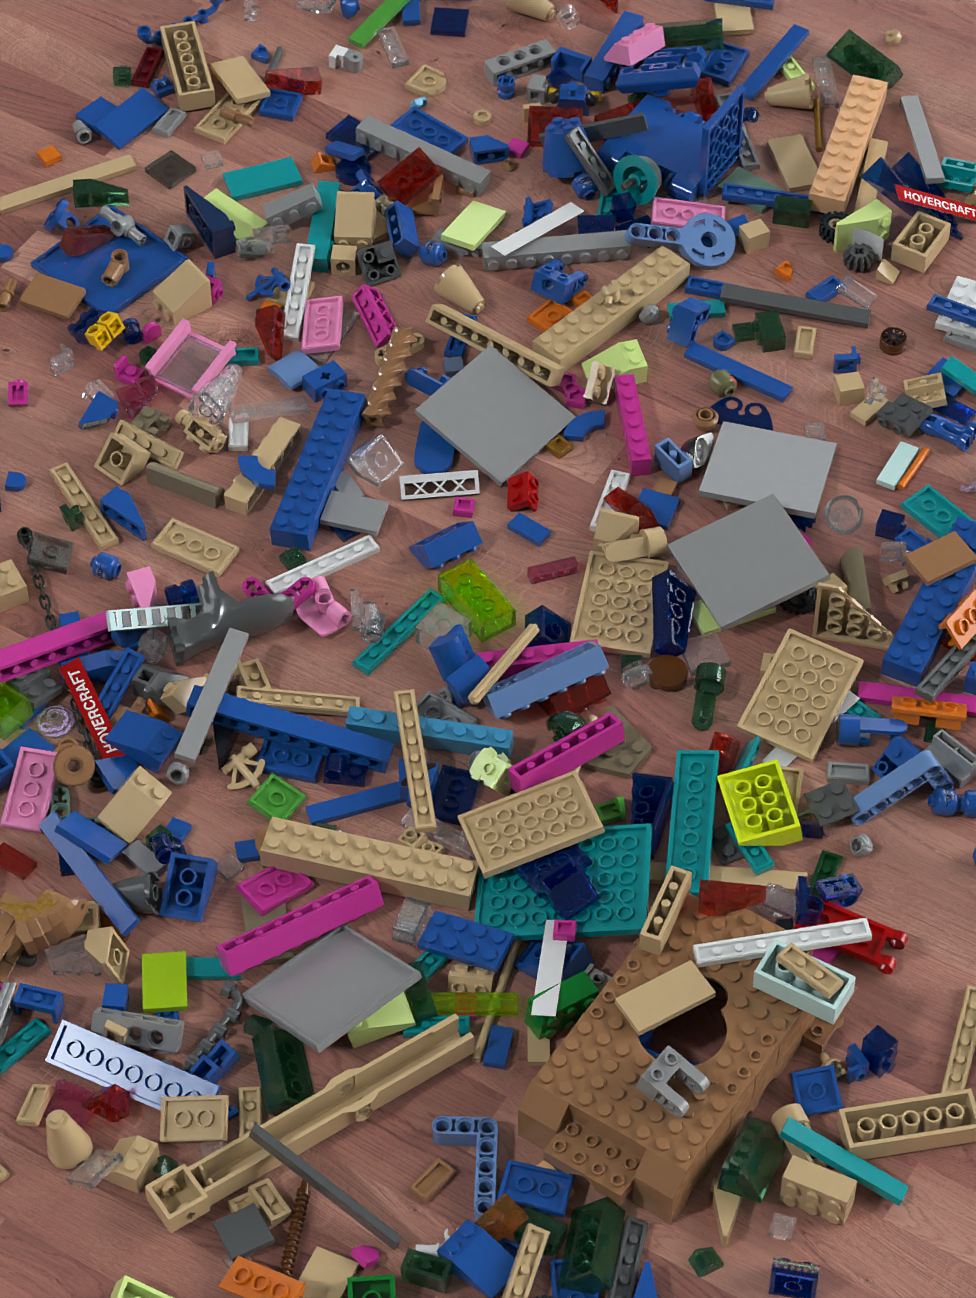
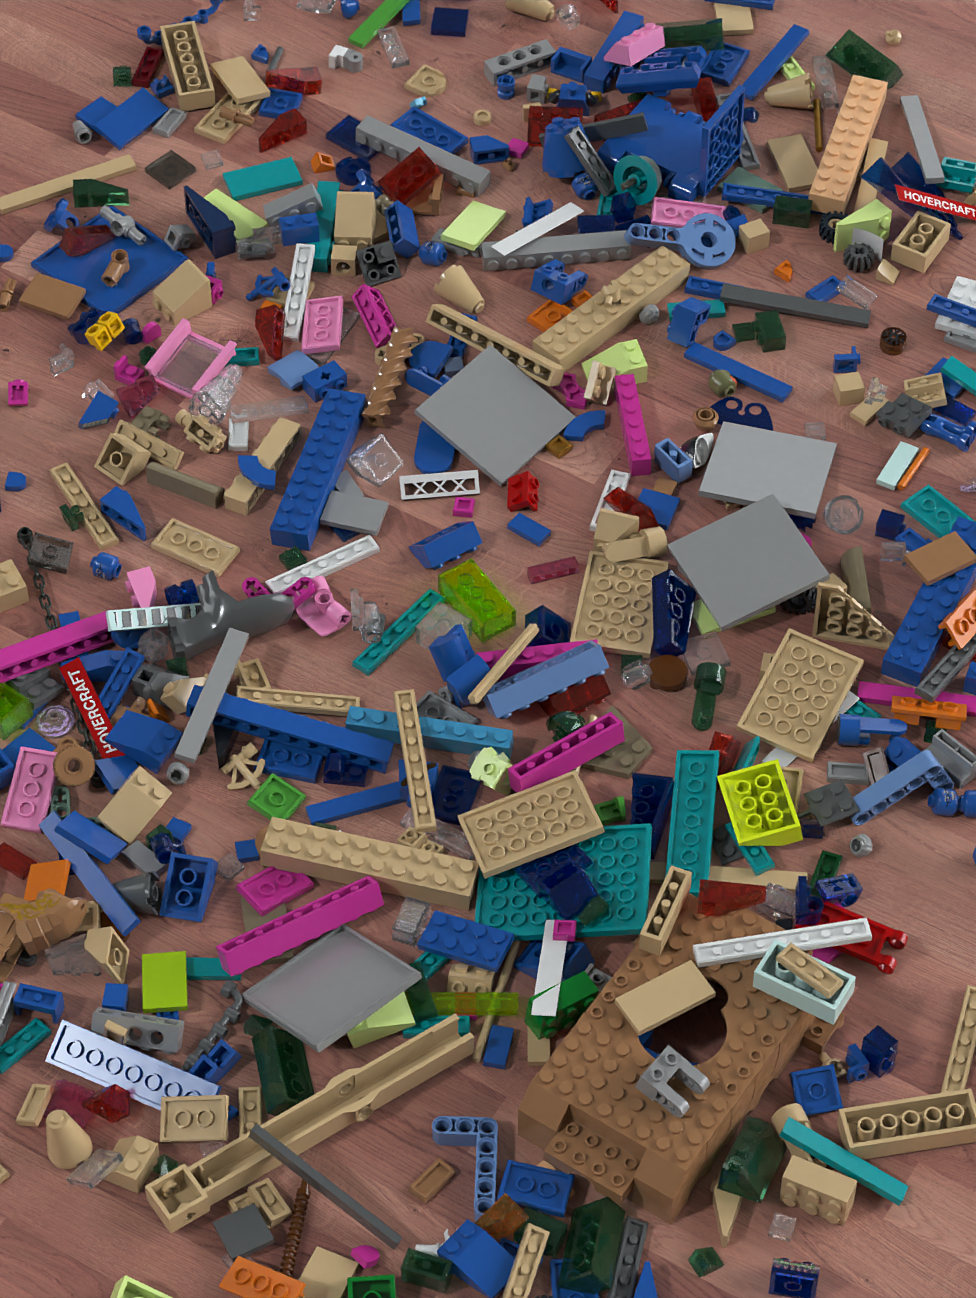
(45, 876): none -> orange tile
(49, 156): orange tile -> none
(179, 665): none -> clear green slope
(284, 129): none -> clear red slope
(299, 229): none -> blue slope
(344, 150): blue tile -> none
(431, 356): none -> blue tile
(558, 77): clear blue tile -> none
(594, 909): none -> clear green cone
(731, 212): none -> clear blue tile
(804, 342): tan tile -> none
(876, 764): none -> tile
(896, 578): tan tile -> none

